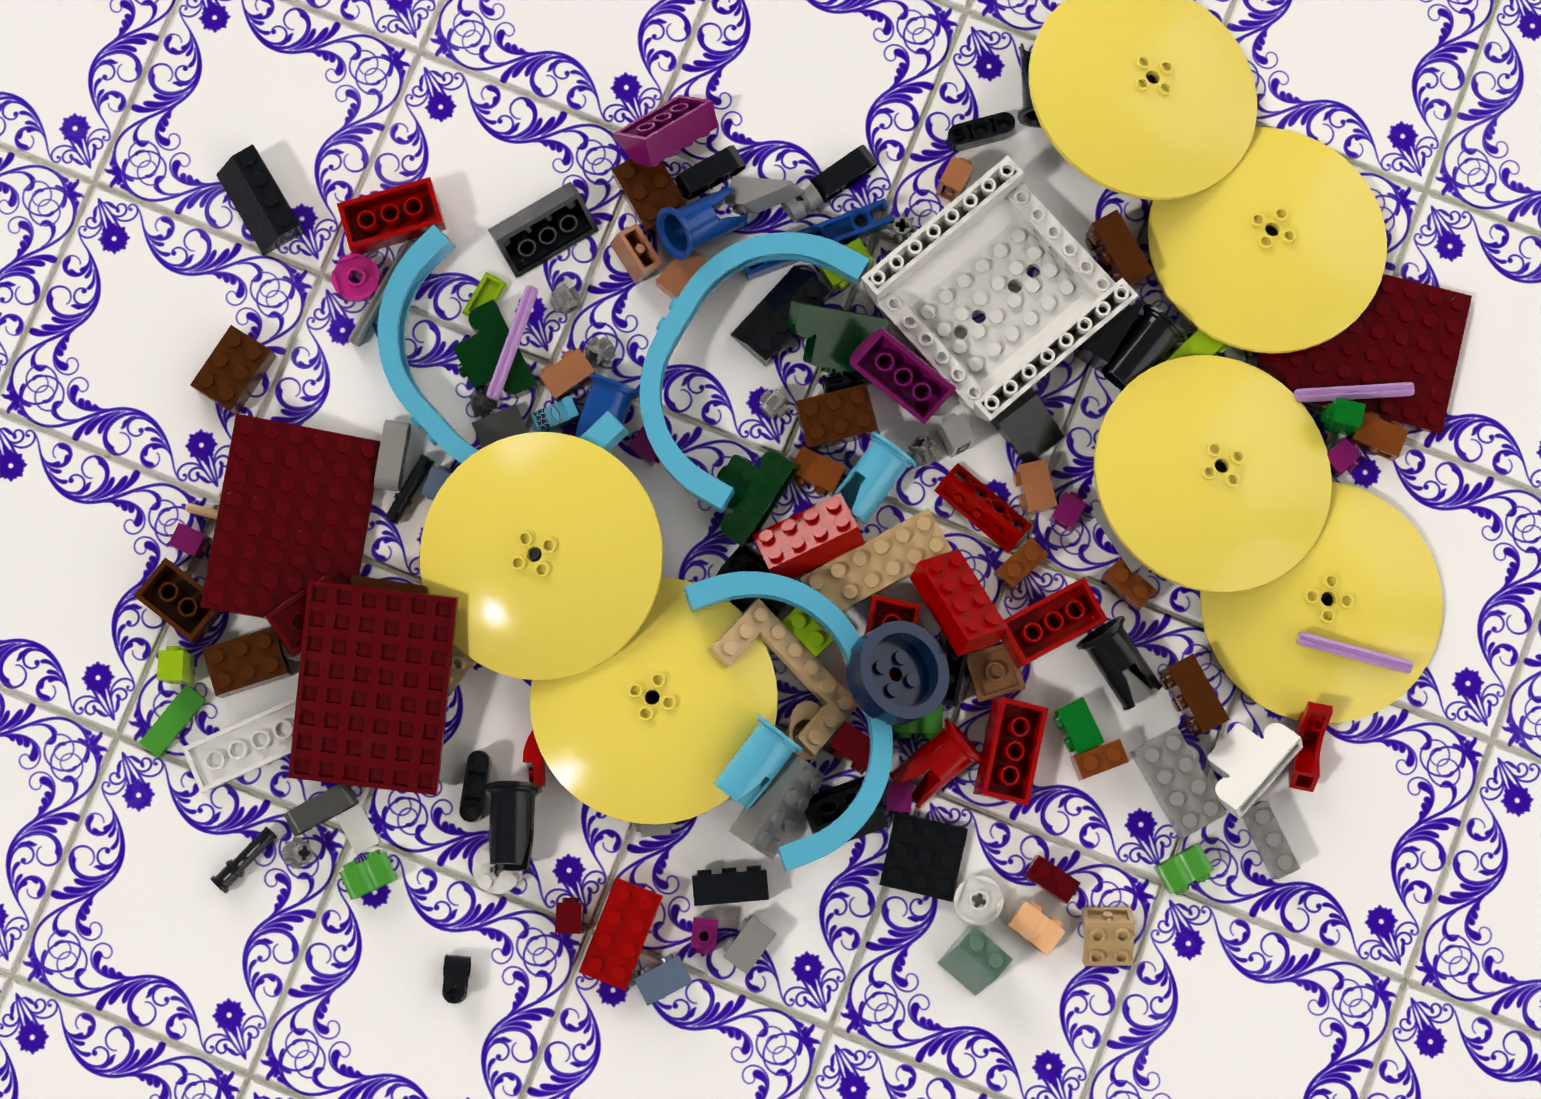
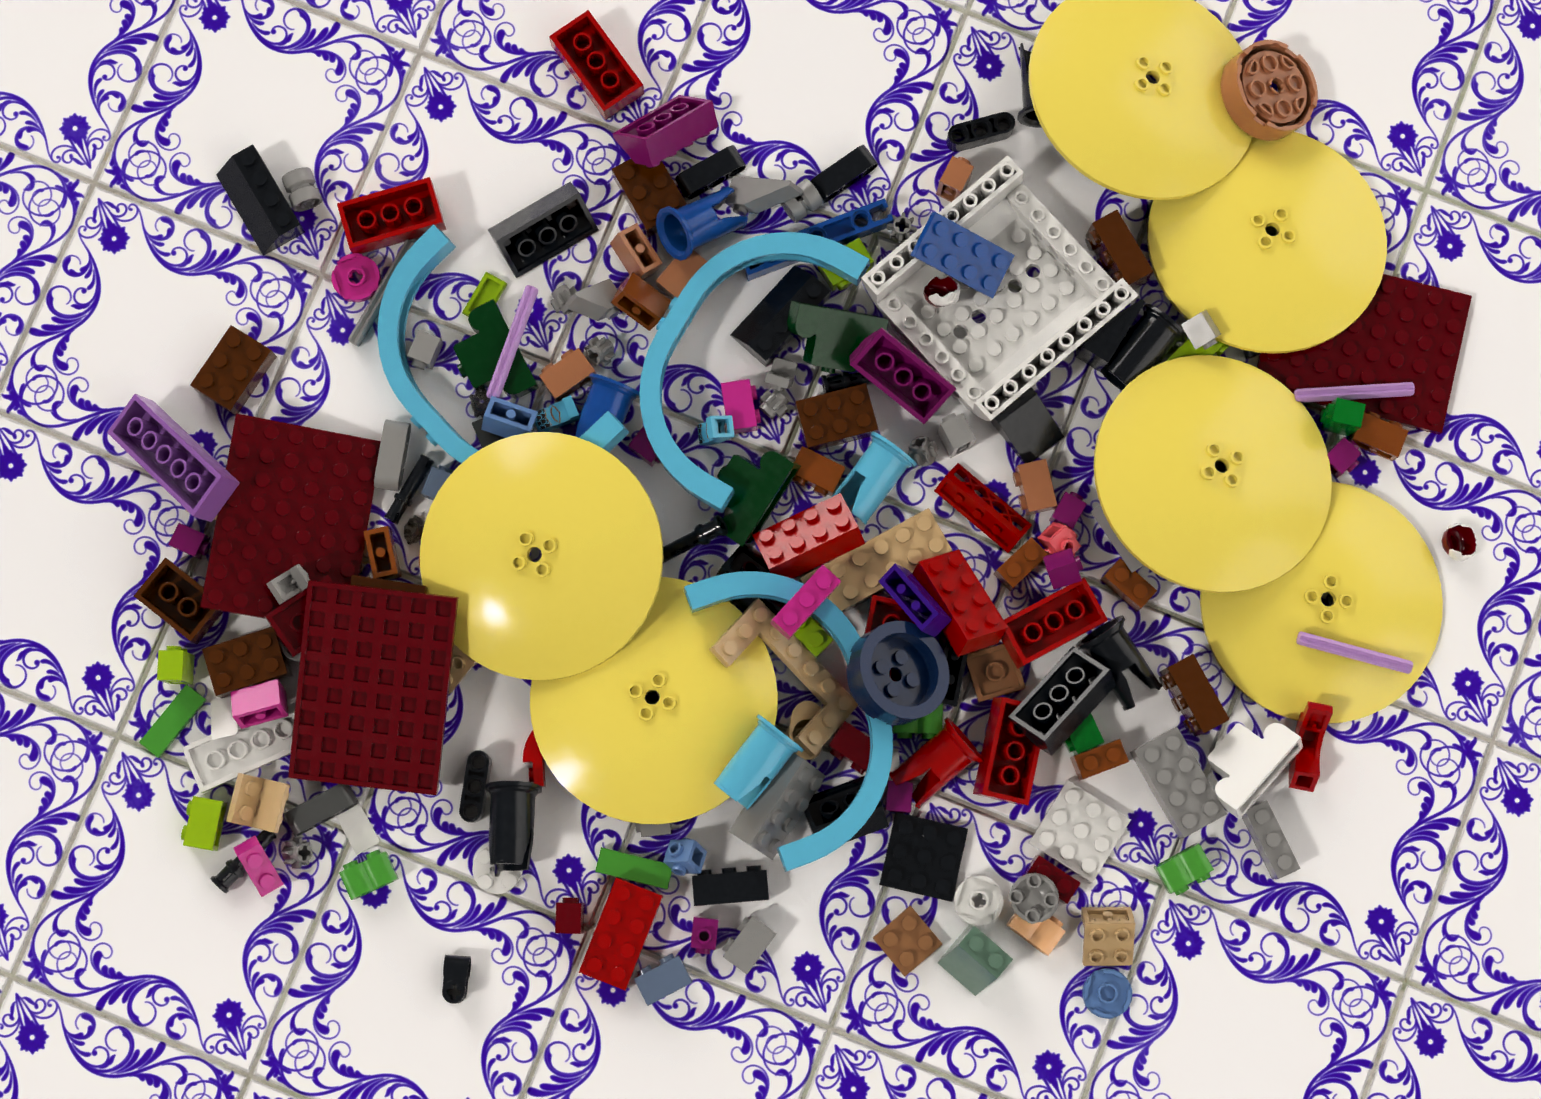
(173, 458): none -> medium lavender brick
(204, 823): none -> lime brick
(221, 719): none -> white sticker
(258, 803): none -> tan bracket
(258, 866): none -> dark pink brick
(259, 703): none -> brick
(289, 584): none -> light grey bracket
(300, 185): none -> light grey wheel
(382, 553): none -> dark orange brick
(414, 529): none -> clear smoke animal
(424, 350): none -> light grey brick
(507, 418): none -> medium blue brick
(595, 301): none -> light grey slope
(596, 64): none -> red brick
(633, 868): none -> bright green tile
(641, 301): none -> dark orange brick
(685, 856): none -> medium blue brick
(701, 535): none -> black pin
(713, 430): none -> medium azure leg
(738, 402): none -> dark pink brick
(781, 374): none -> light grey bracket
(805, 602): none -> dark pink brick
(907, 940): none -> medium nougat plate
(915, 600): none -> dark purple brick
(942, 291): none -> hair
(962, 255): none -> blue plate
(1034, 897): none -> light grey dish
(1059, 538): none -> coral brick
(1062, 700): none -> black slope
(1063, 568): none -> magenta brick
(1079, 831): none -> white plate
(1107, 993): none -> medium blue tile
(1201, 330): none -> brick
(1255, 105): none -> nougat brick
(1459, 542): none -> dark red hair

